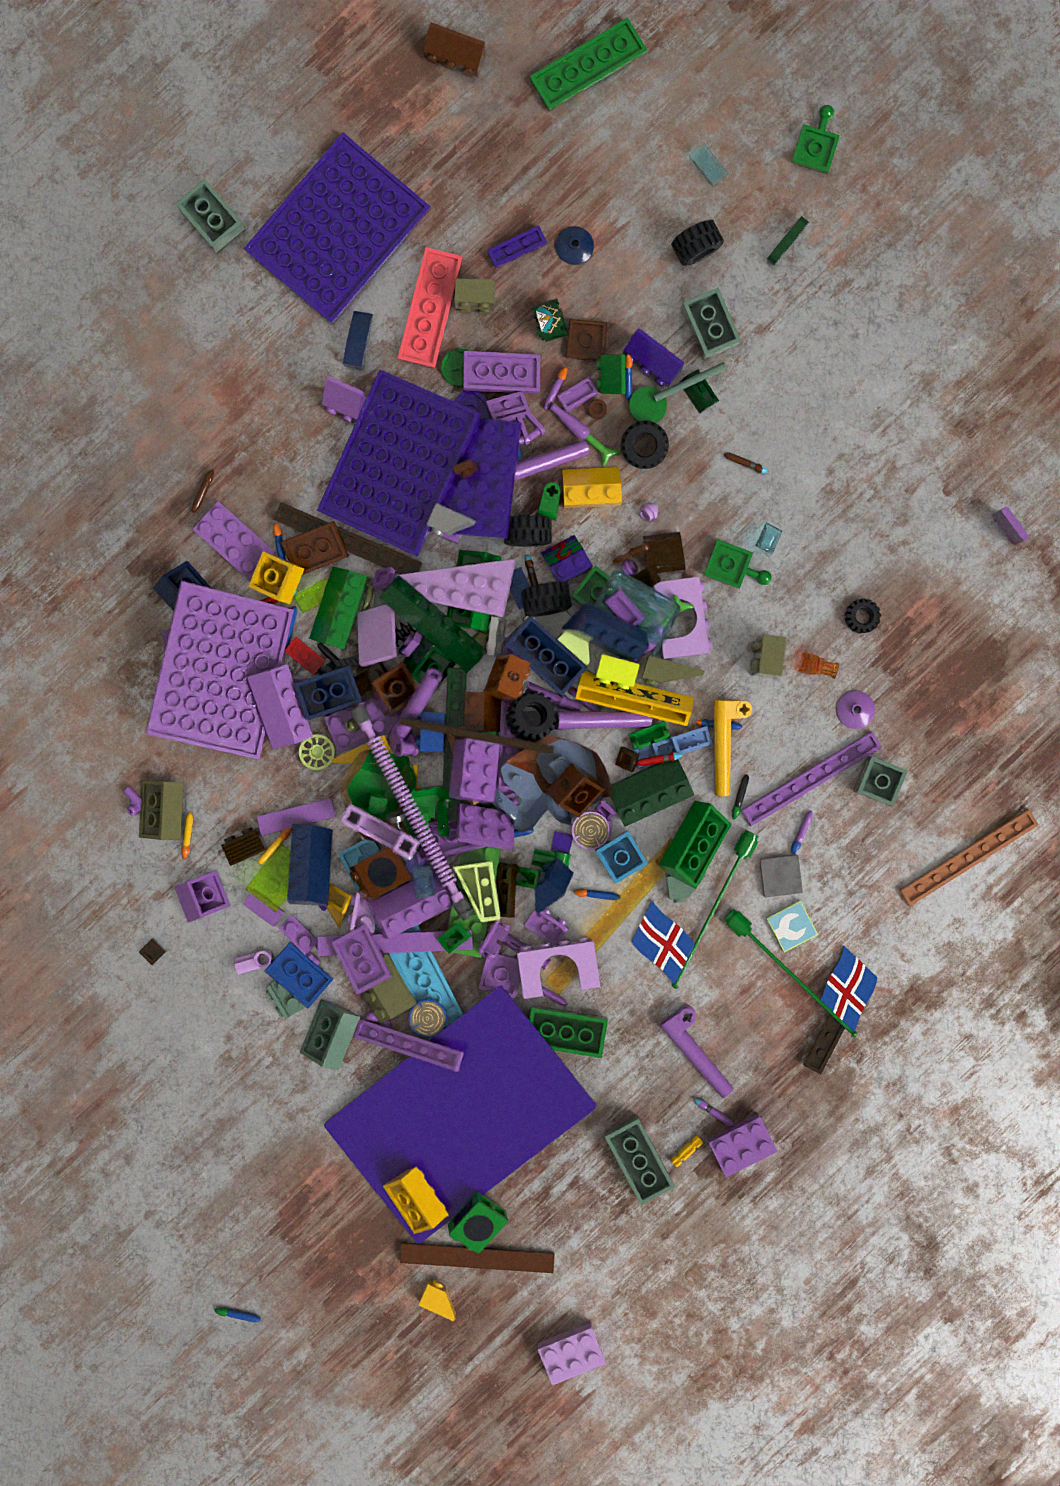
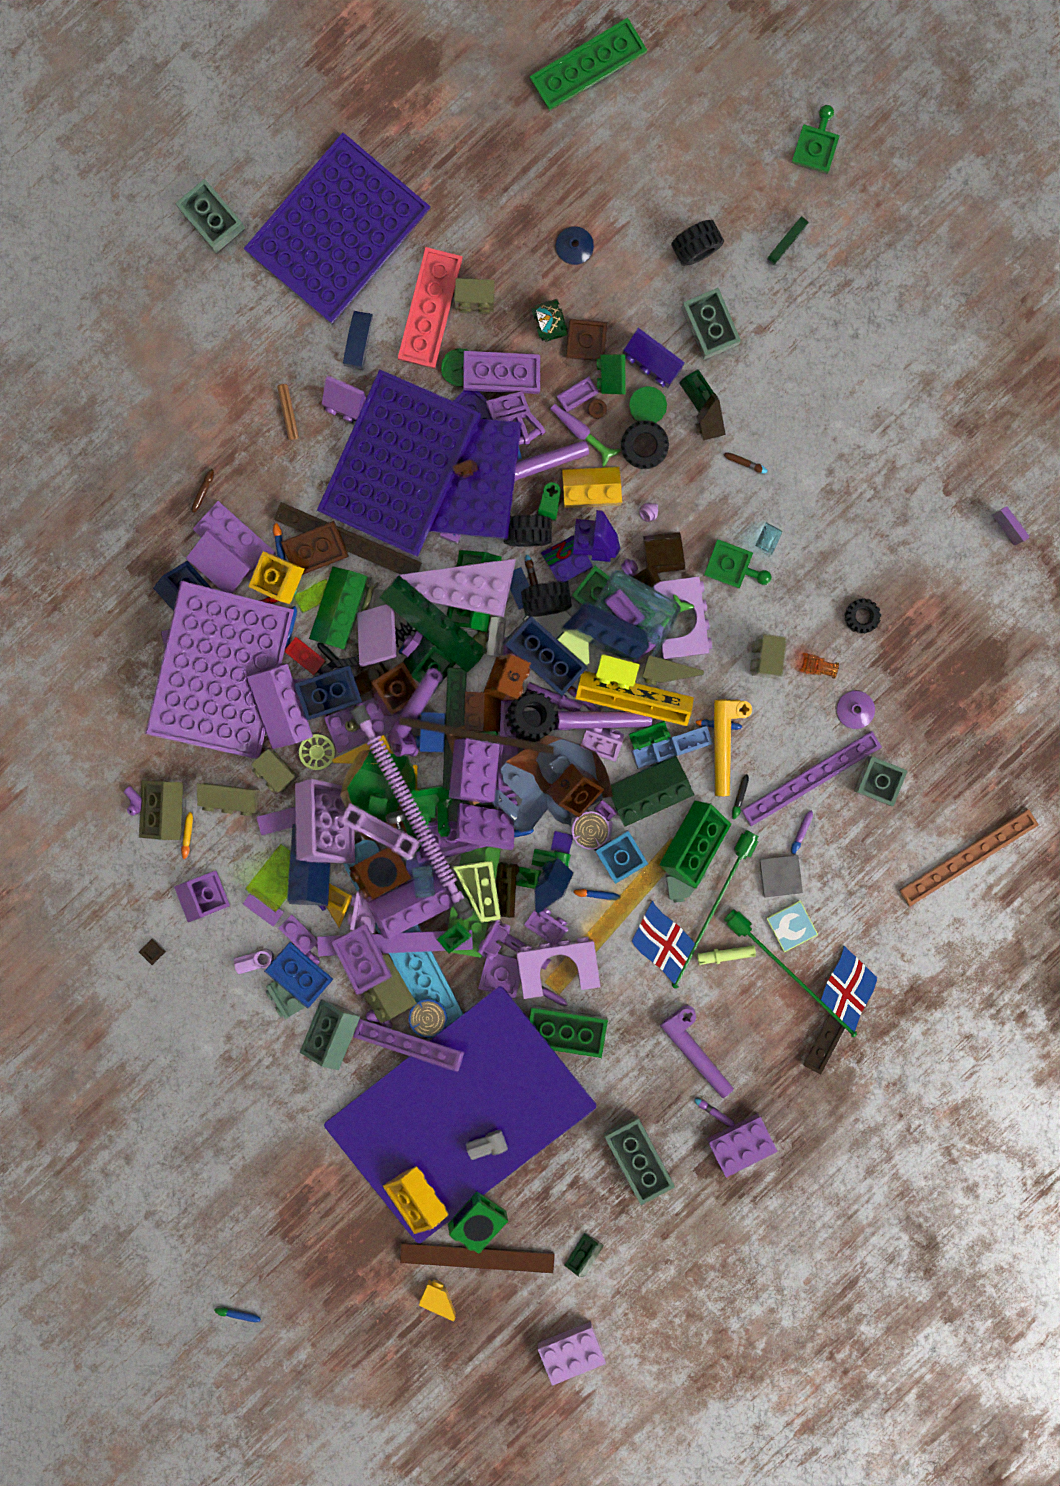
(219, 562): none -> medium lavender tile
(227, 798): none -> olive slope
(243, 846): dark brown brick -> none
(274, 771): none -> olive brick
(274, 846): yellow piece -> none
(288, 413): none -> medium nougat axle
(318, 824): none -> lavender slope
(383, 578): medium lavender plate -> none
(447, 521): light grey slope -> none
(454, 50): reddish brown slope -> none
(492, 1144): none -> light grey piece
(517, 247): dark purple plate -> none
(555, 388): medium lavender piece -> none
(584, 1255): none -> dark green slope
(596, 538): none -> dark purple piece
(603, 742): none -> lavender bracket
(627, 759): dark brown tile -> none
(628, 373): blue piece -> none
(632, 552): reddish brown piece -> none
(659, 759): red piece -> none
(686, 1151): yellow axle -> none
(689, 382): sand green bar -> none
(708, 165): clear light blue plate -> none
(710, 419): none -> dark brown slope
(725, 955): none -> yellowish green pin

